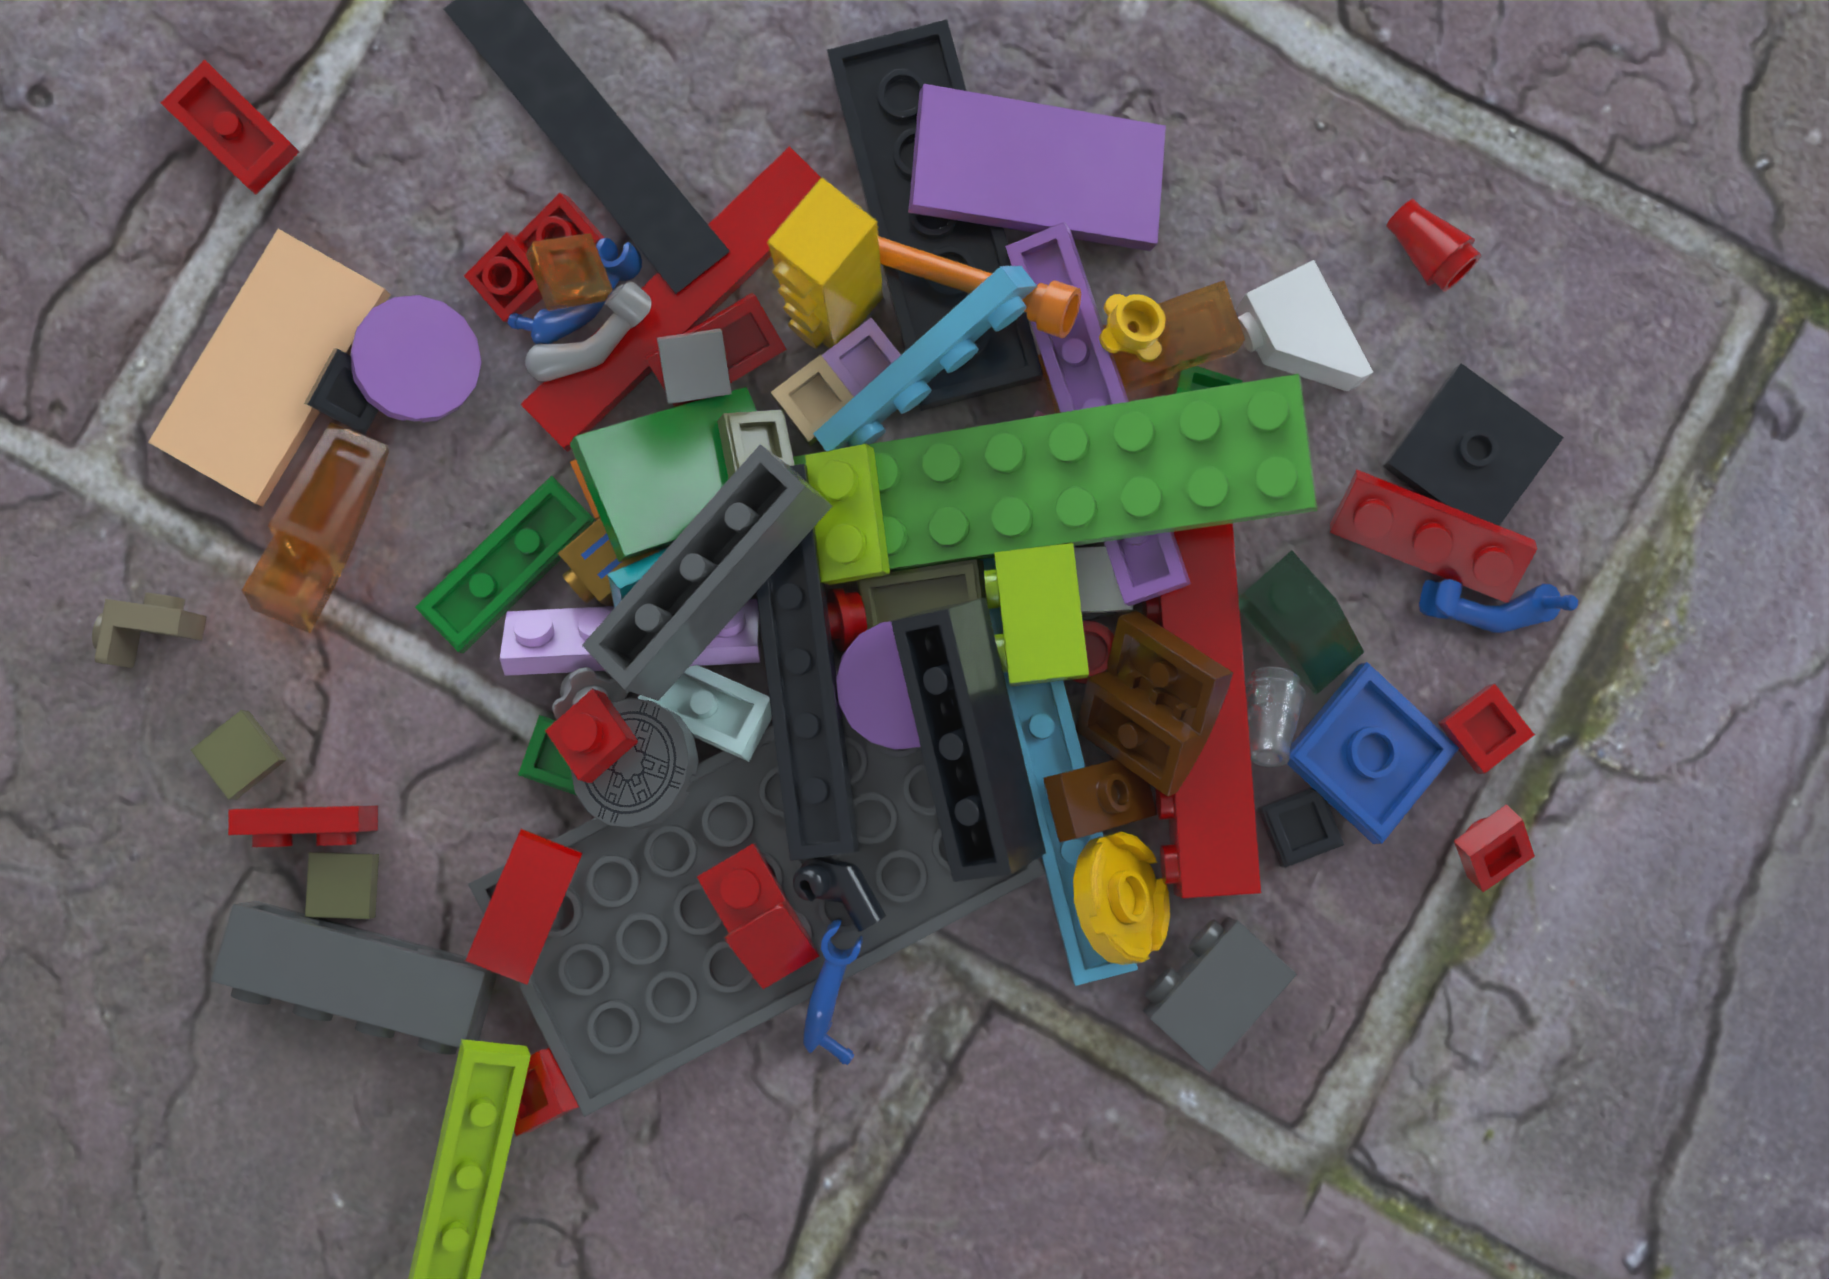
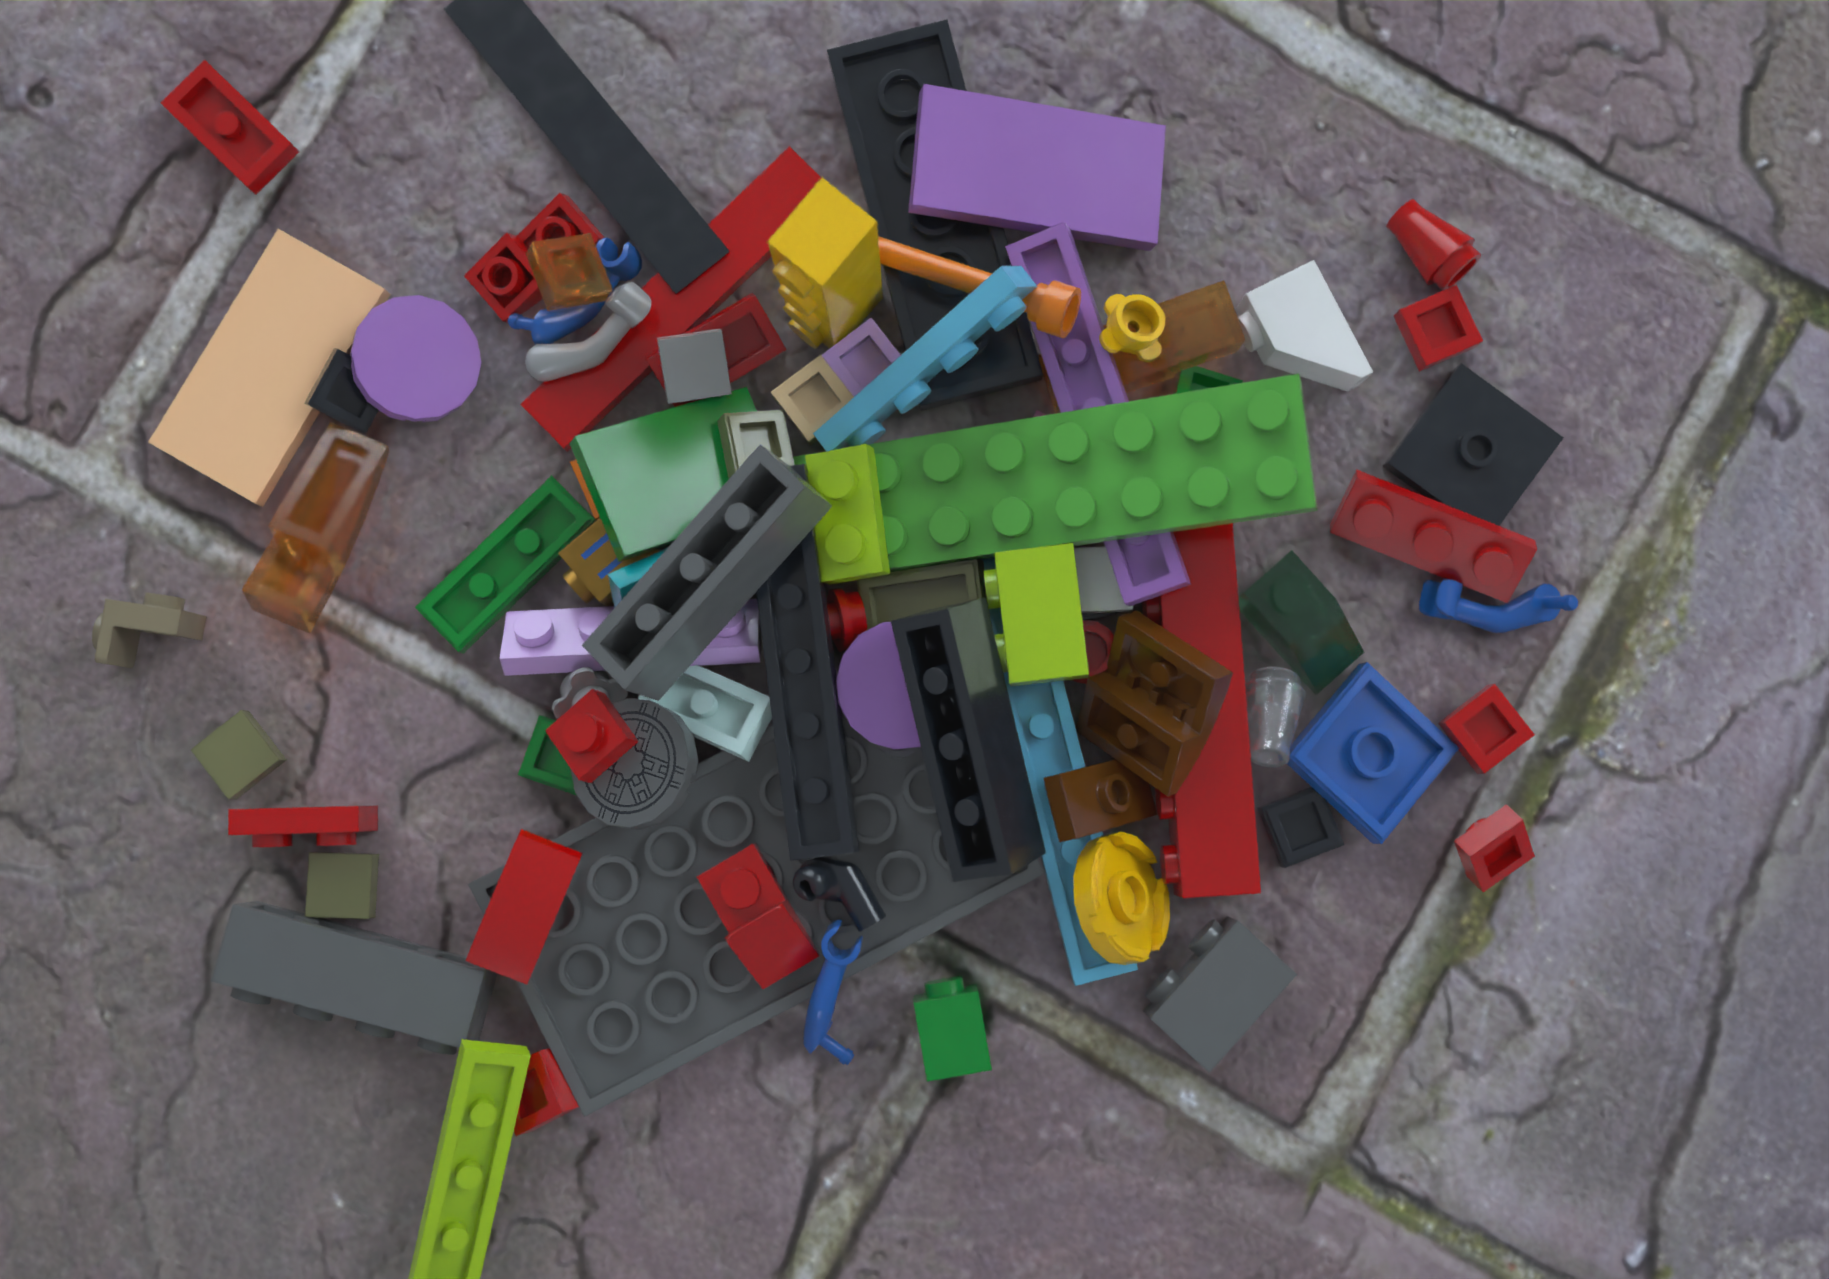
(951, 1029): none -> green brick
(1438, 328): none -> red plate

